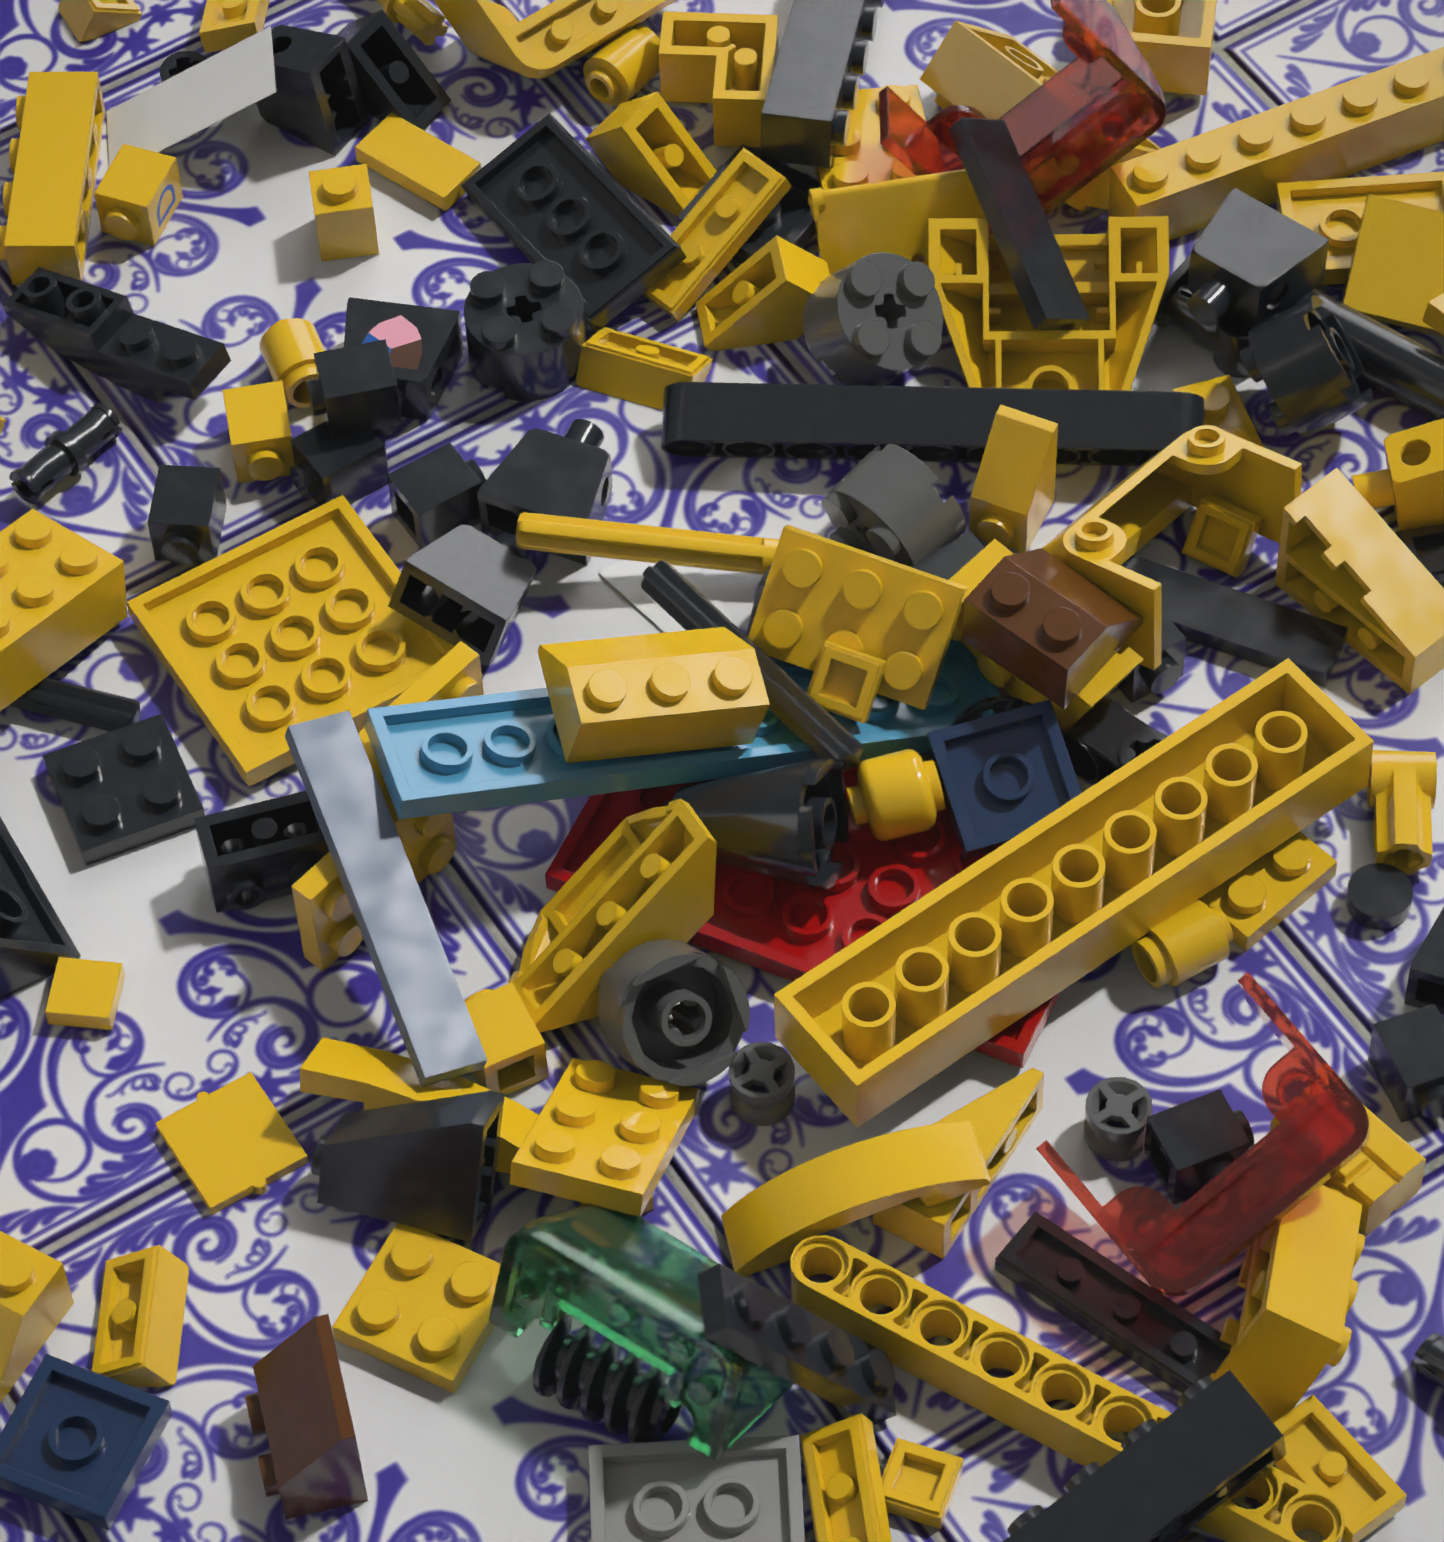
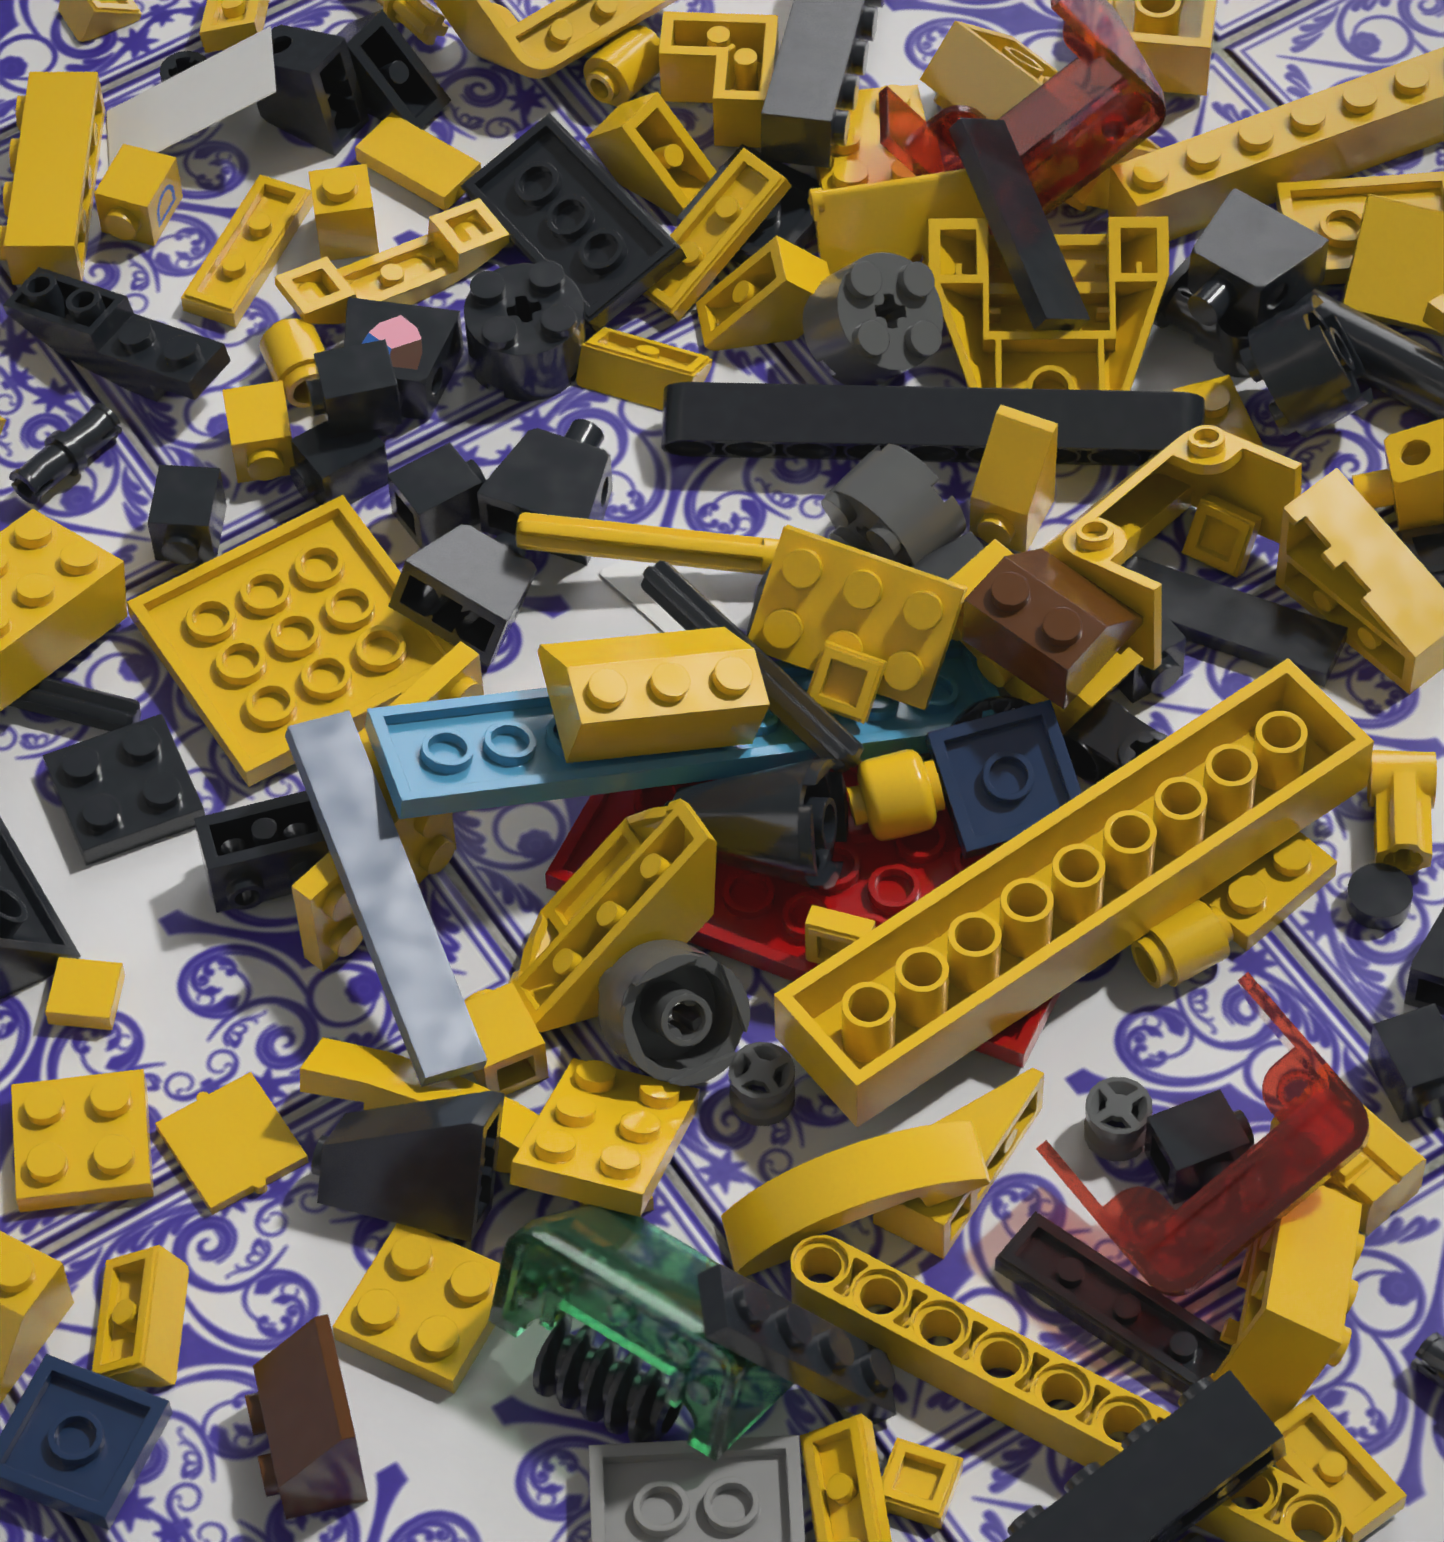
(81, 1140): none -> yellow plate
(247, 251): none -> yellow tile
(405, 274): none -> yellow slope
(832, 931): none -> yellow tile

